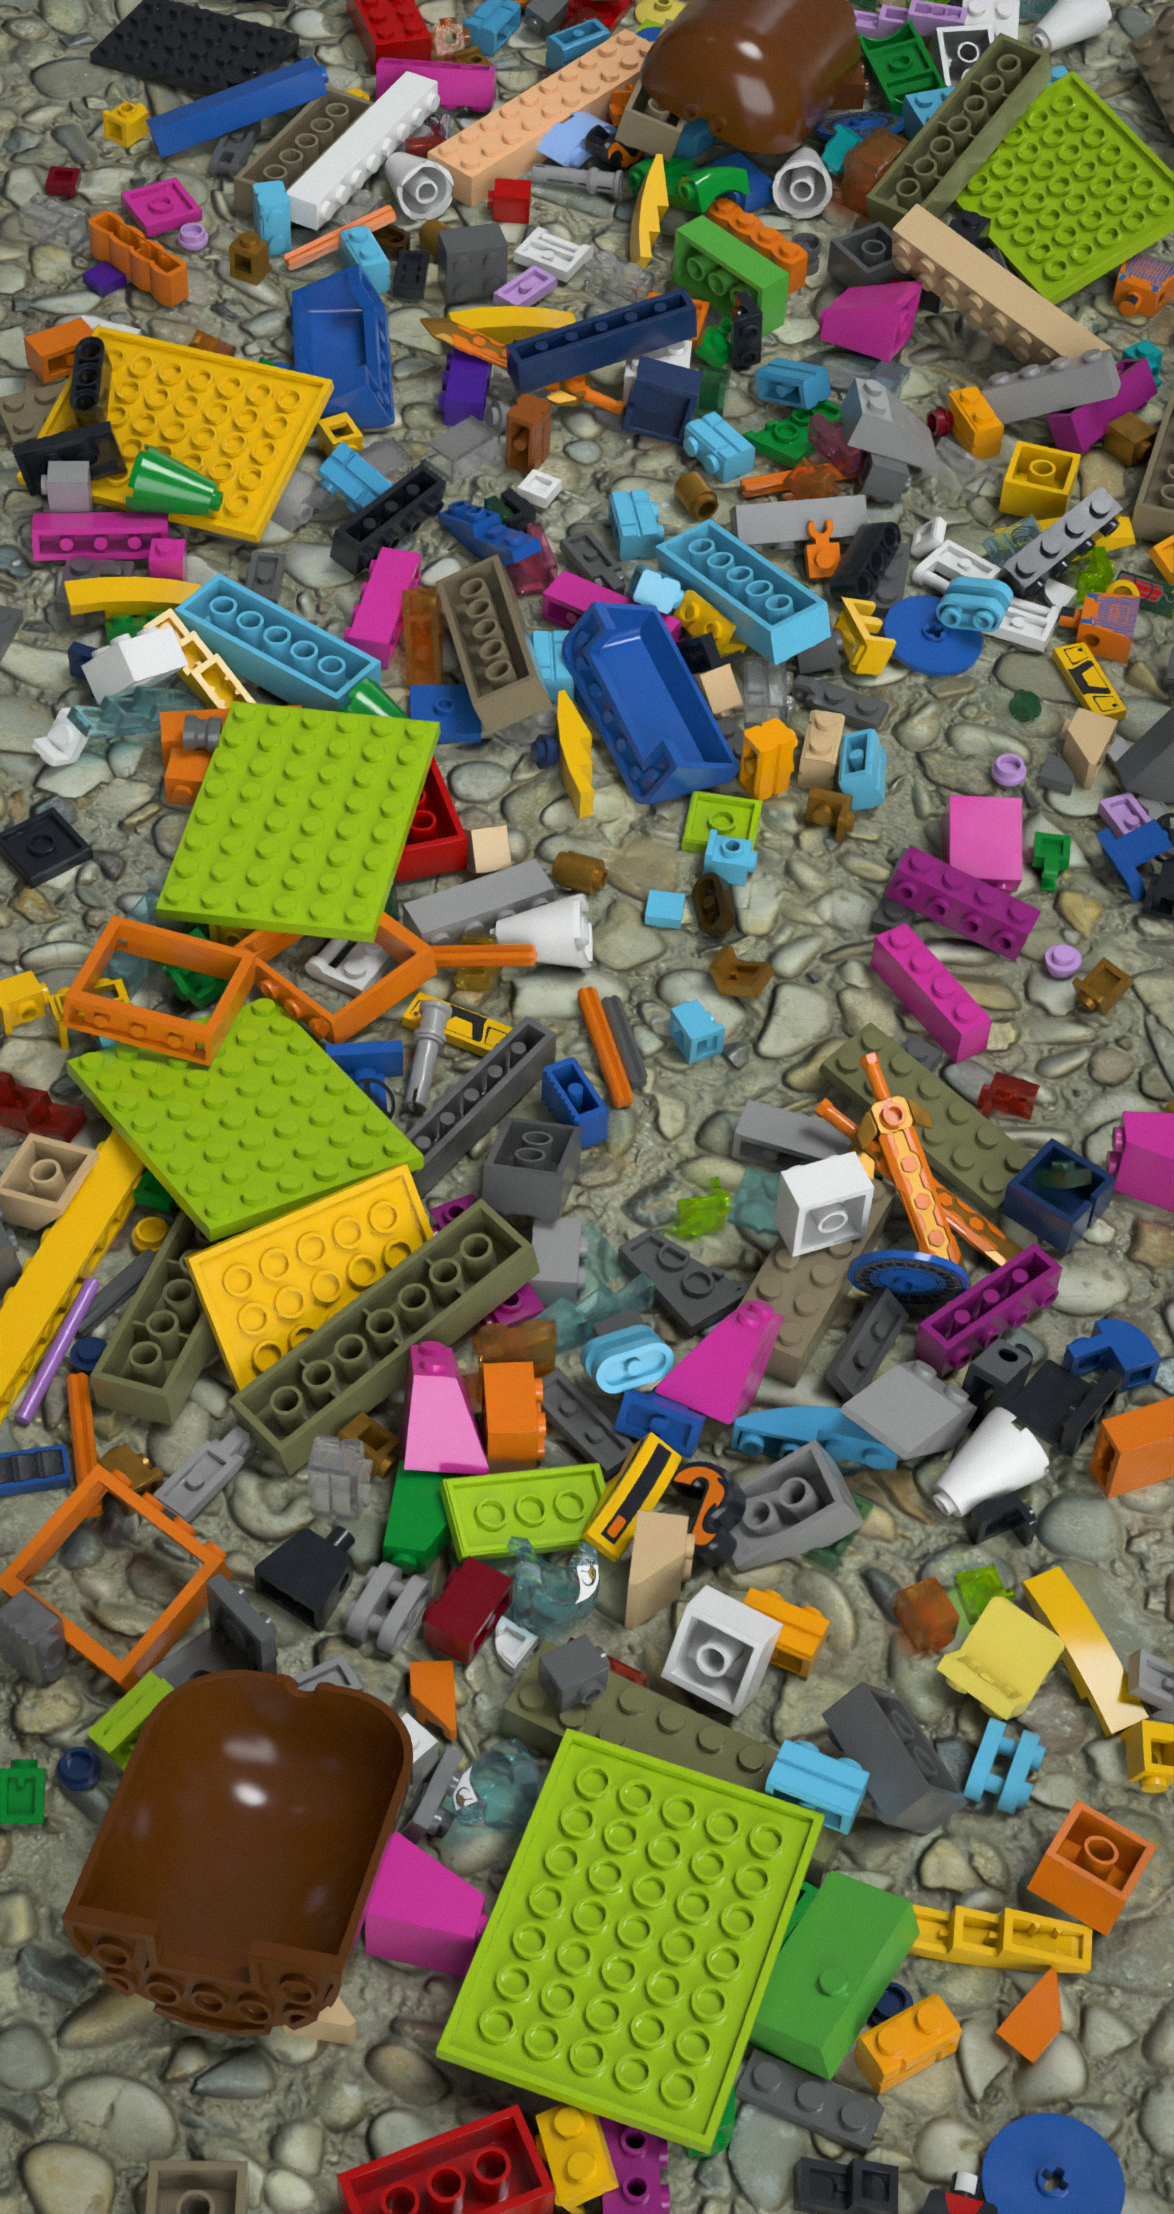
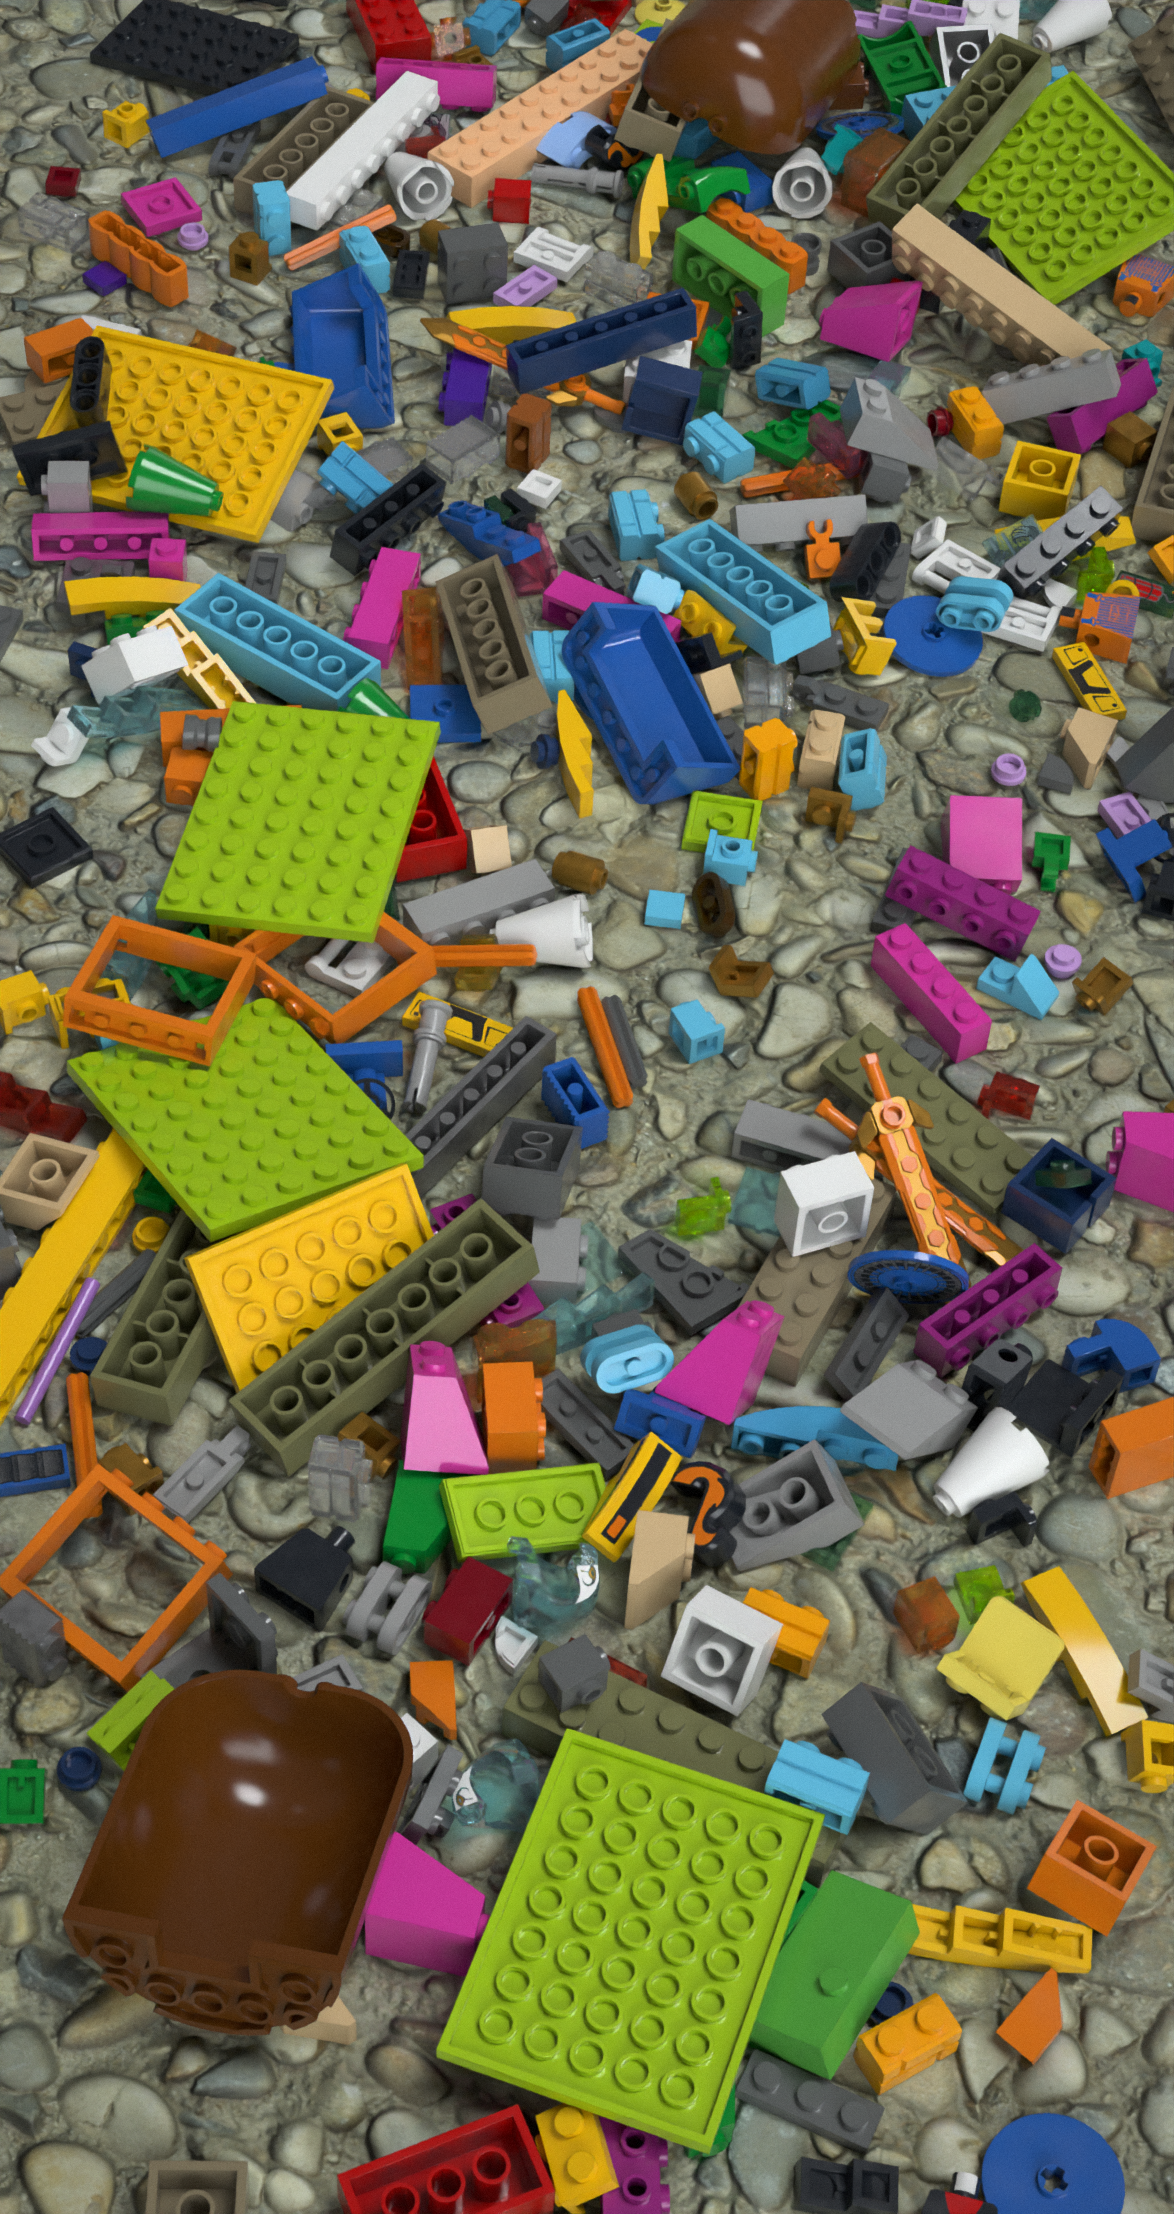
(1023, 987): none -> medium azure slope

